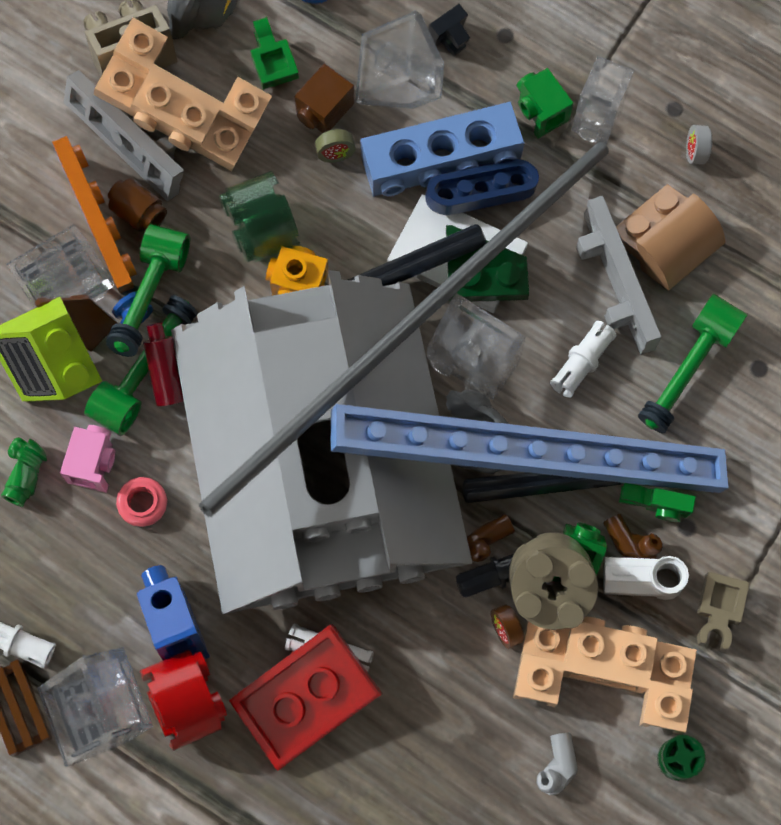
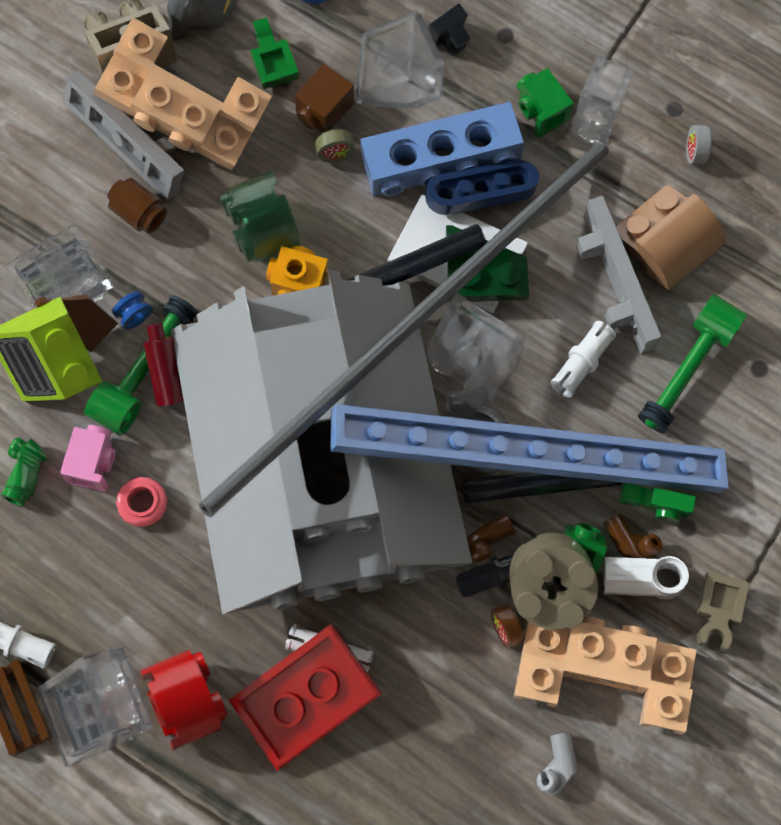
(90, 197): orange wing -> none
(163, 251): green piece -> none
(169, 615): torso -> none
(689, 756): dark green wheel -> none

